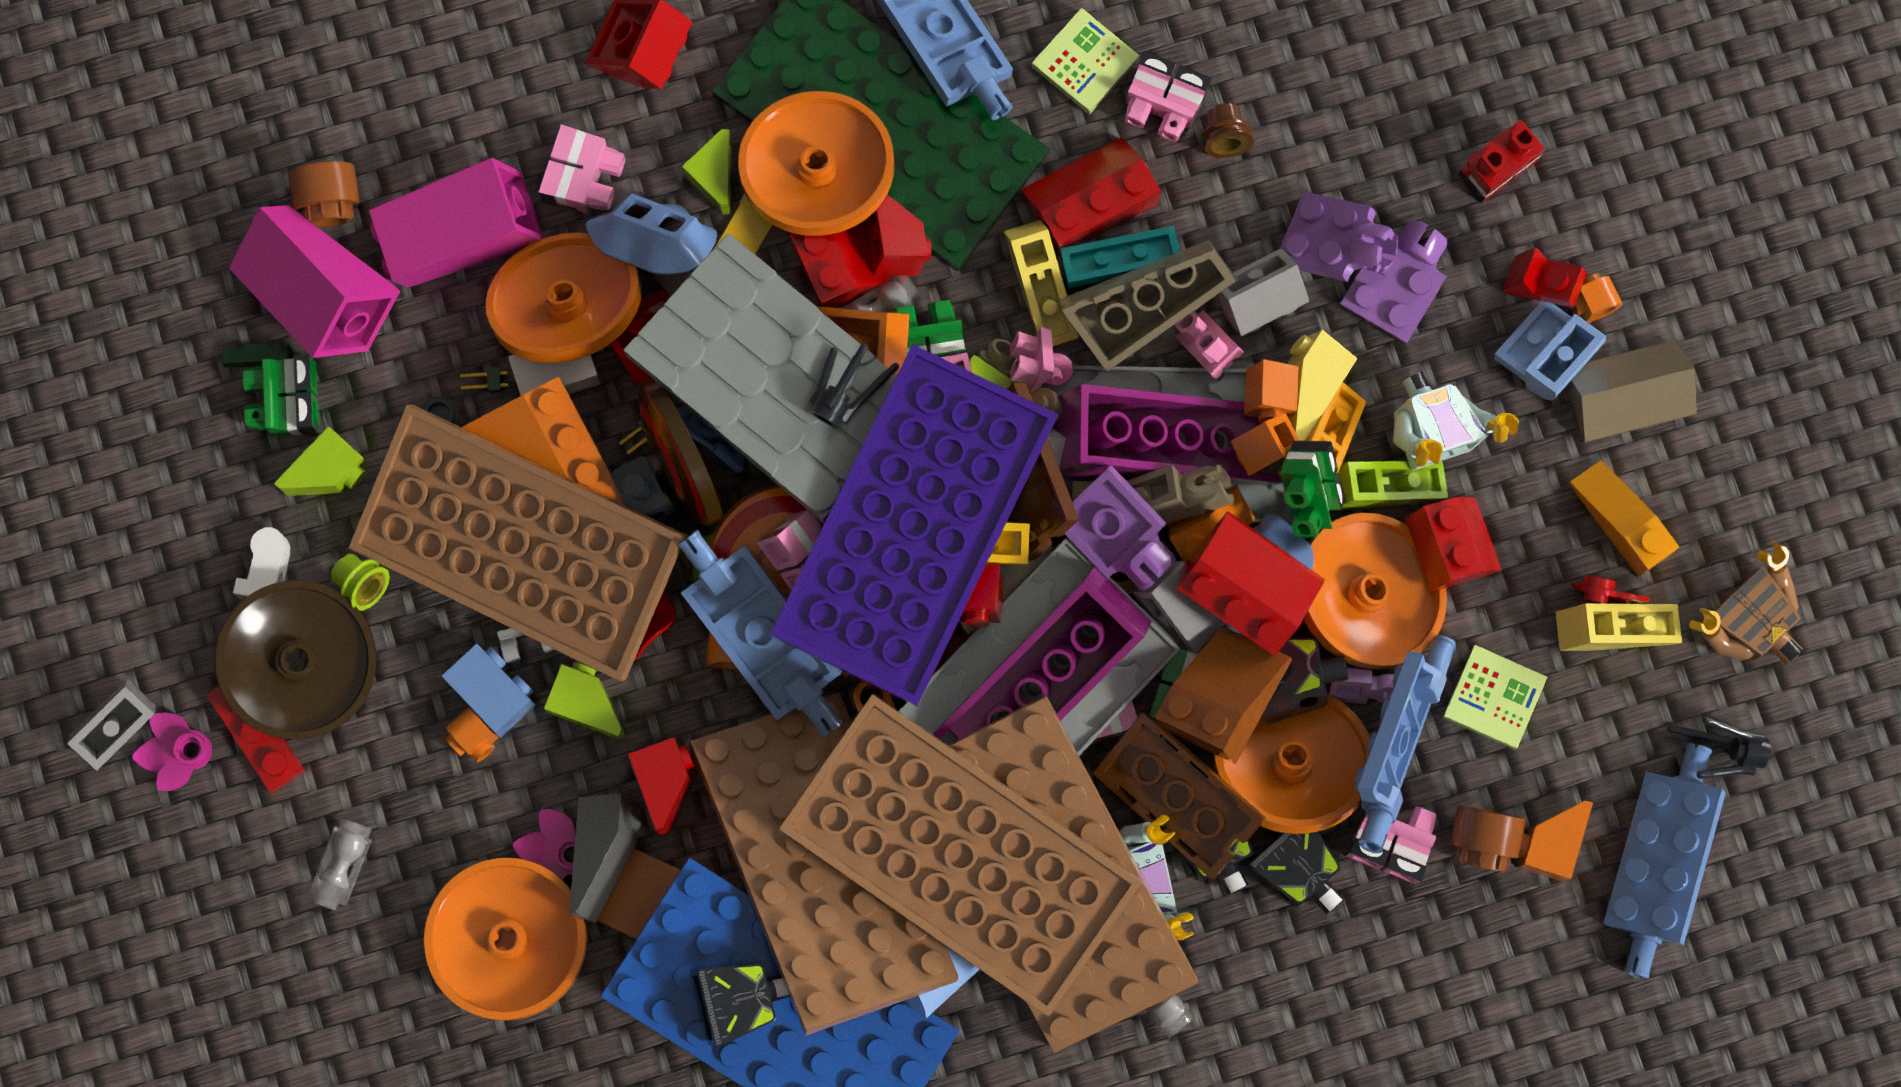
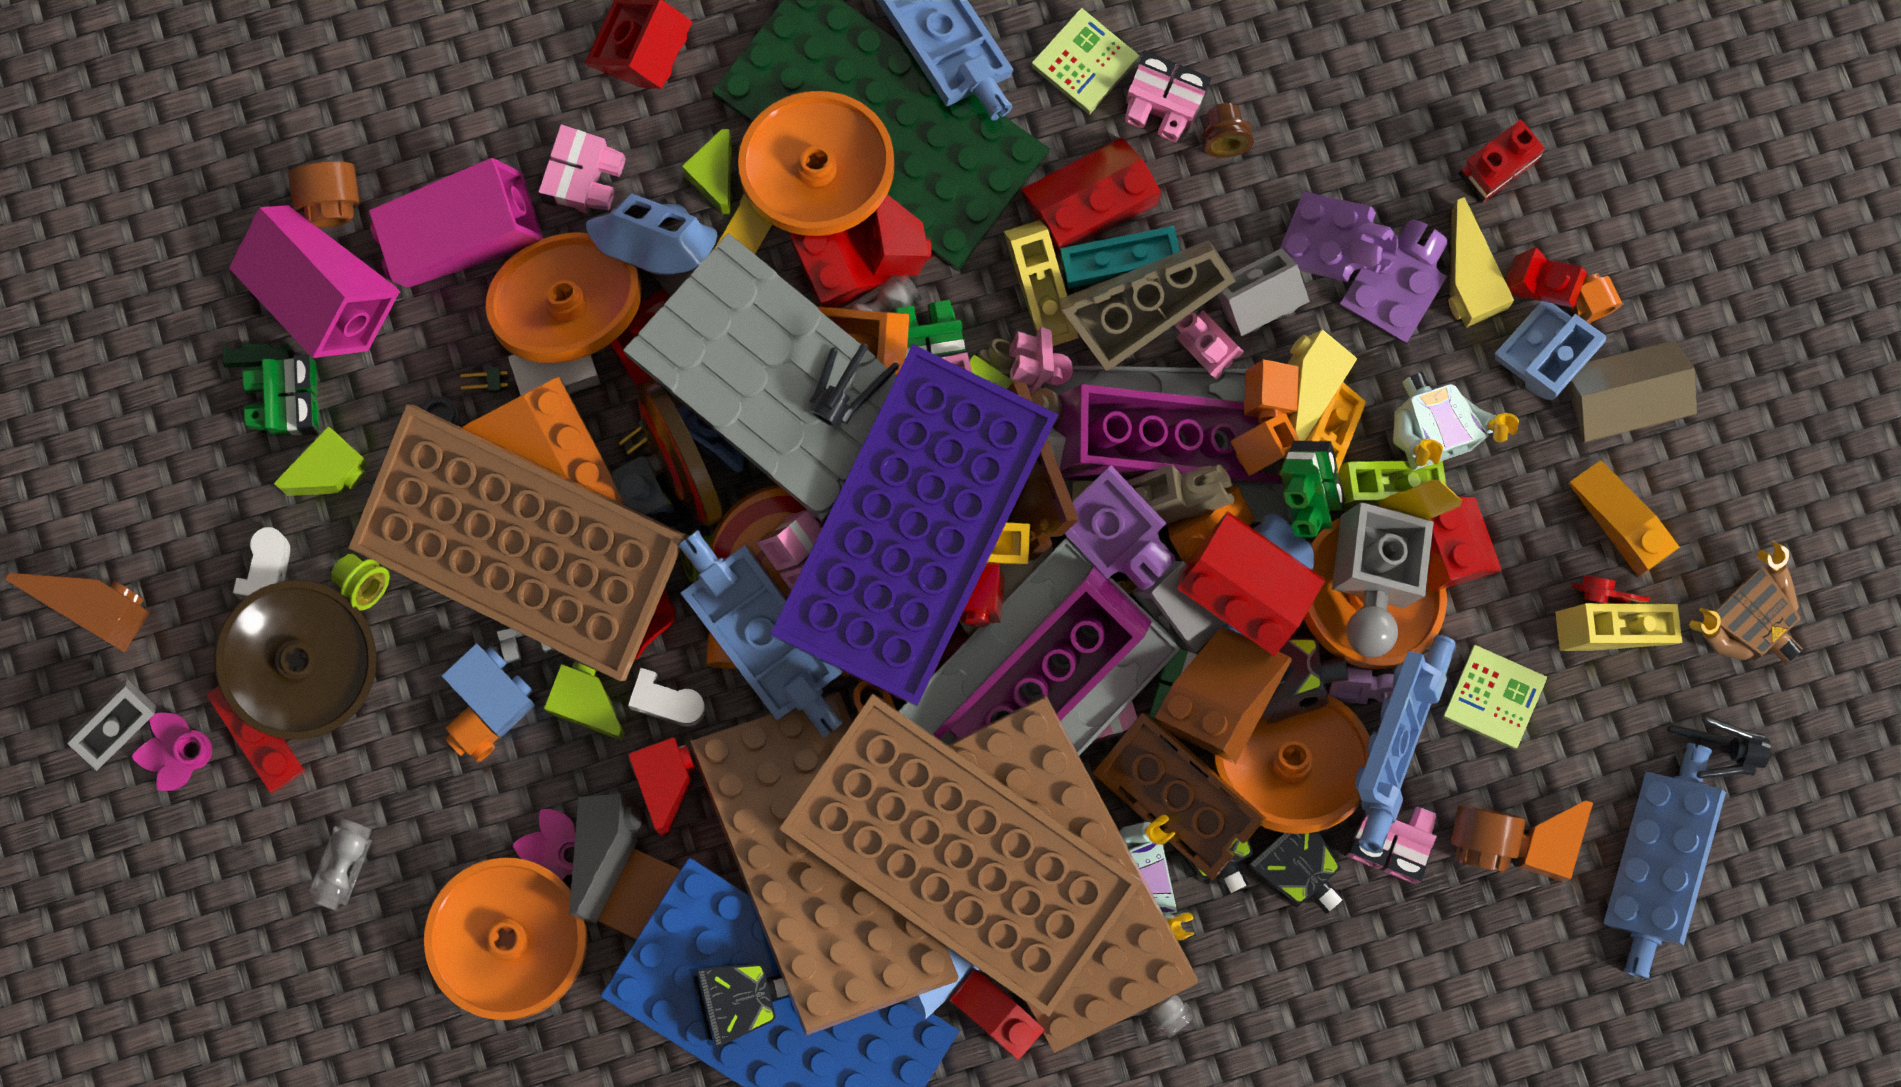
(103, 610): none -> dark orange slope
(678, 707): none -> white leg
(996, 1014): none -> red slope
(1385, 562): none -> light grey brick
(1423, 500): none -> yellow piece
(1475, 278): none -> light yellow slope

